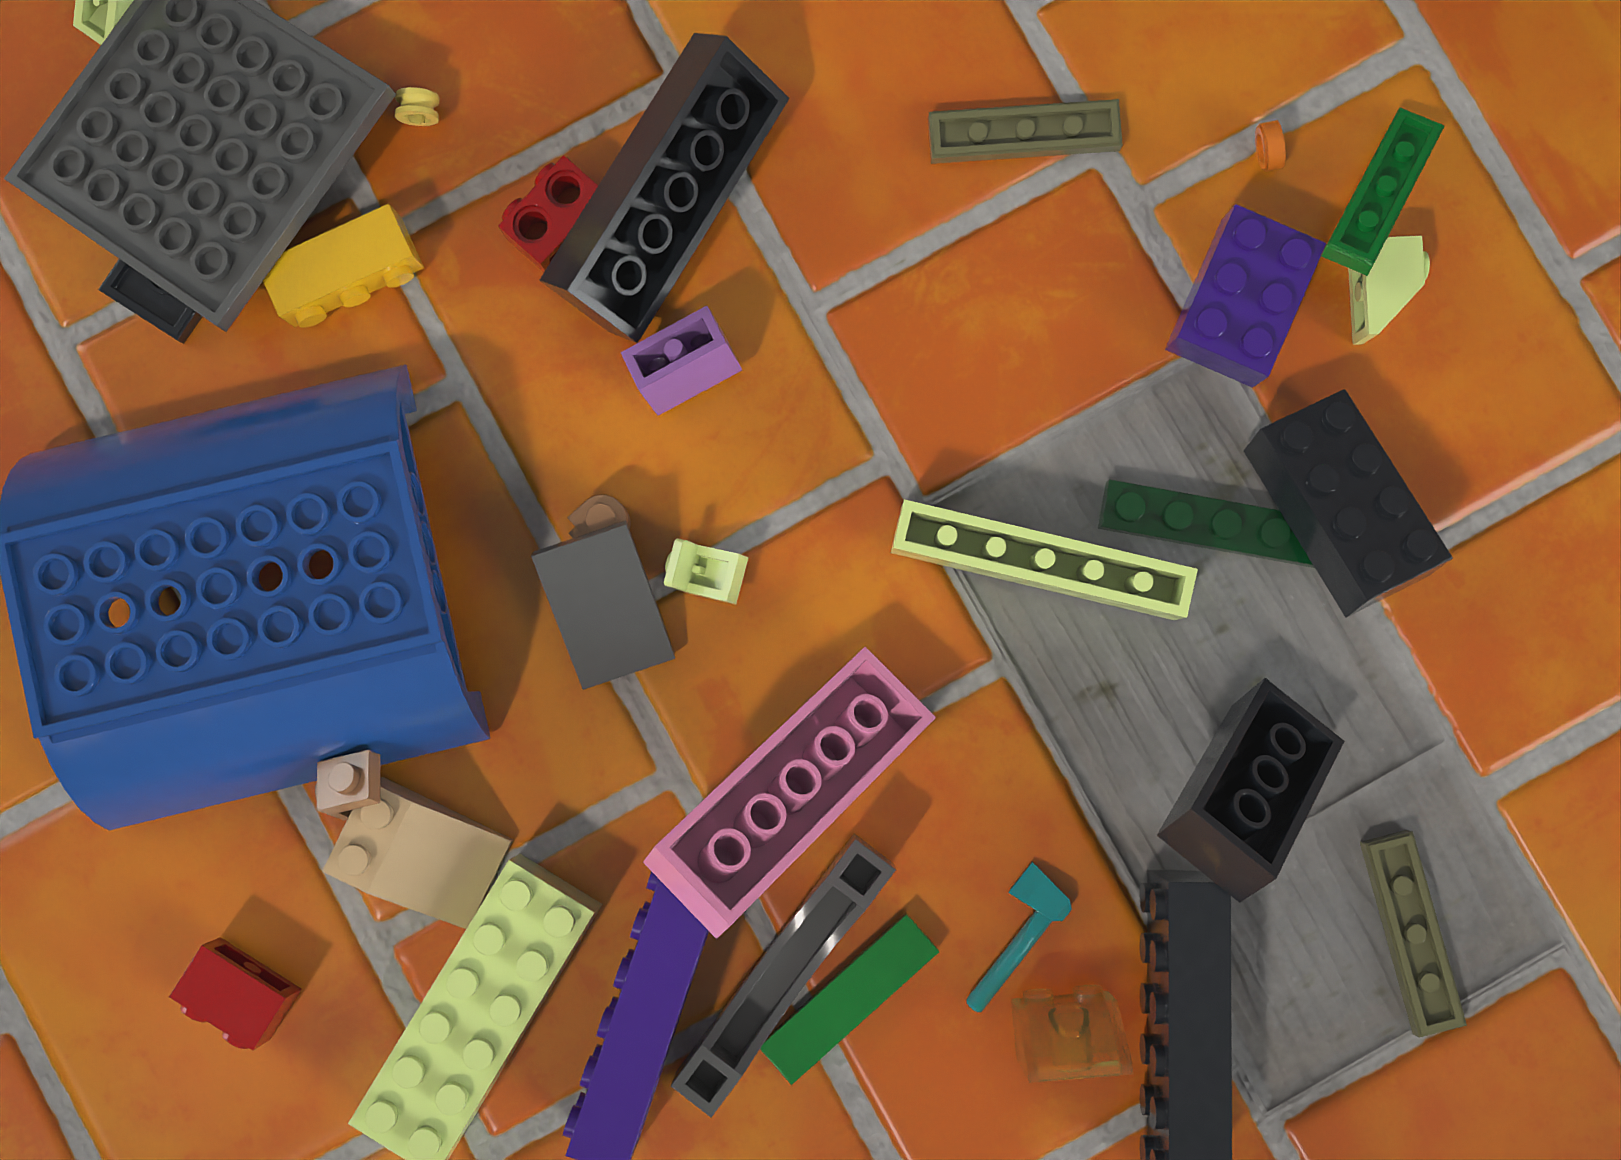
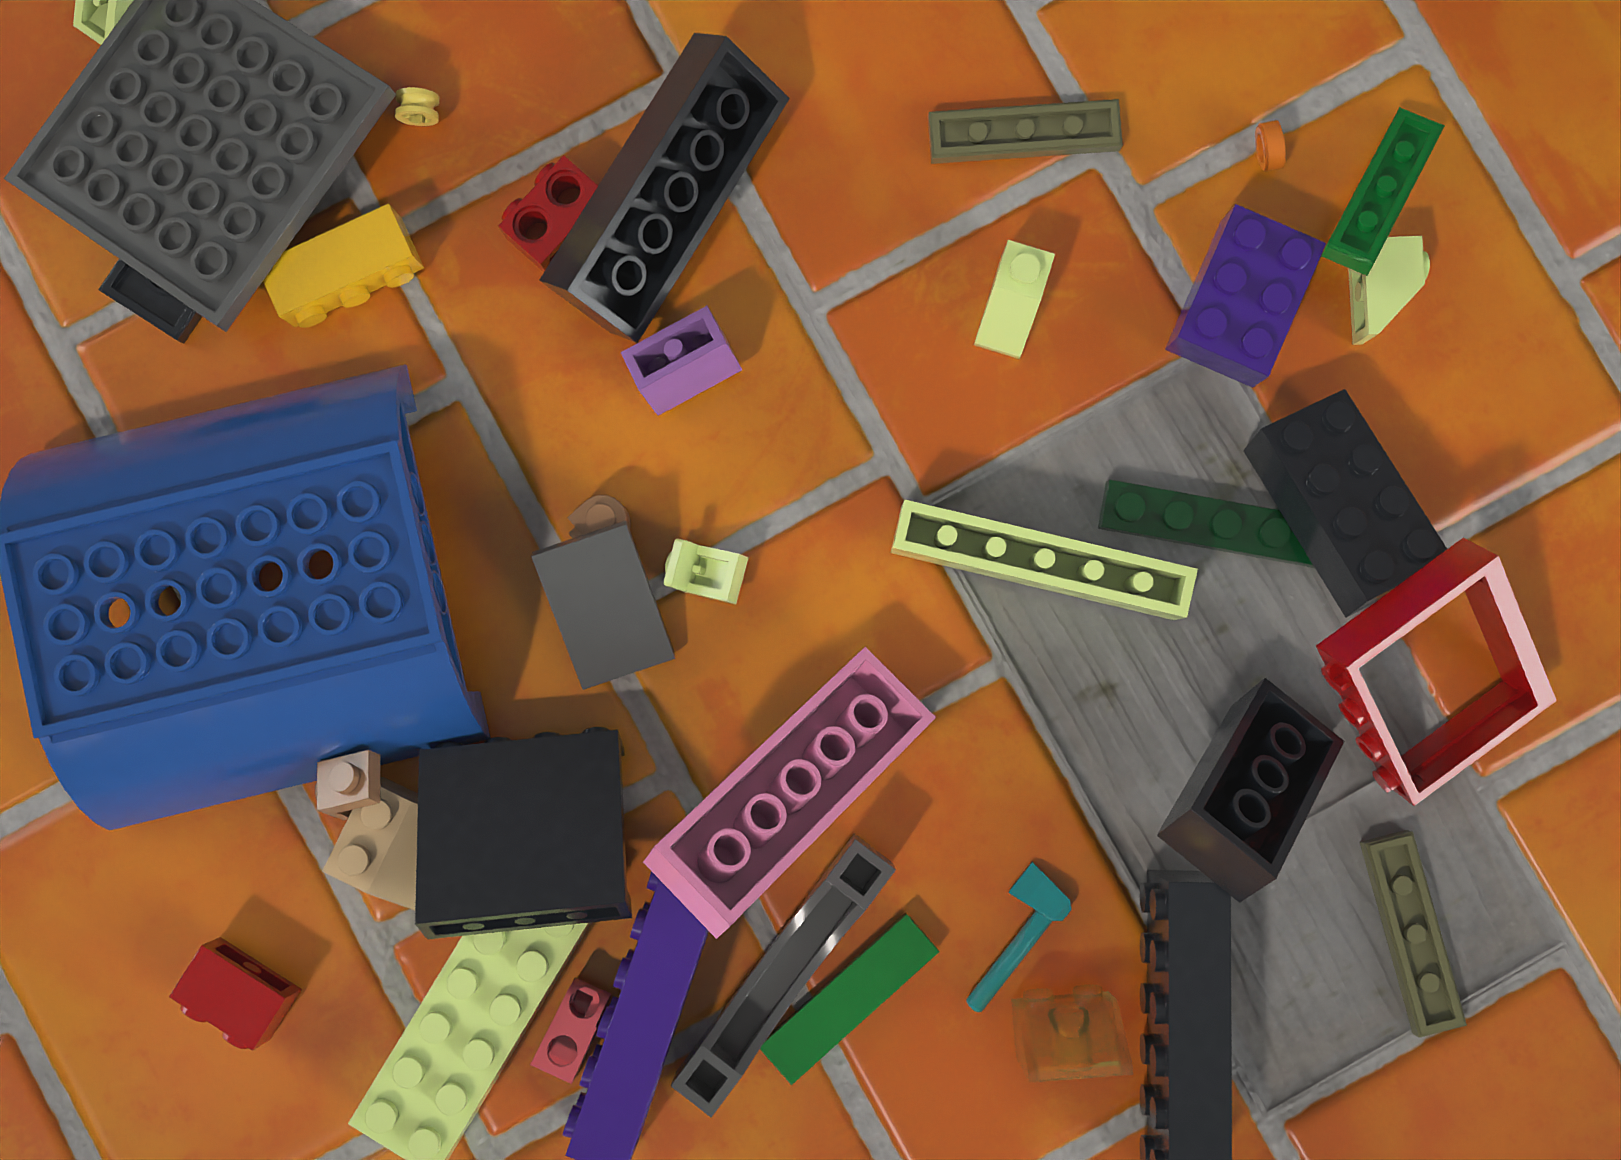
(521, 834): none -> black panel
(571, 1031): none -> coral leg
(1014, 299): none -> yellowish green slope
(1479, 726): none -> red window

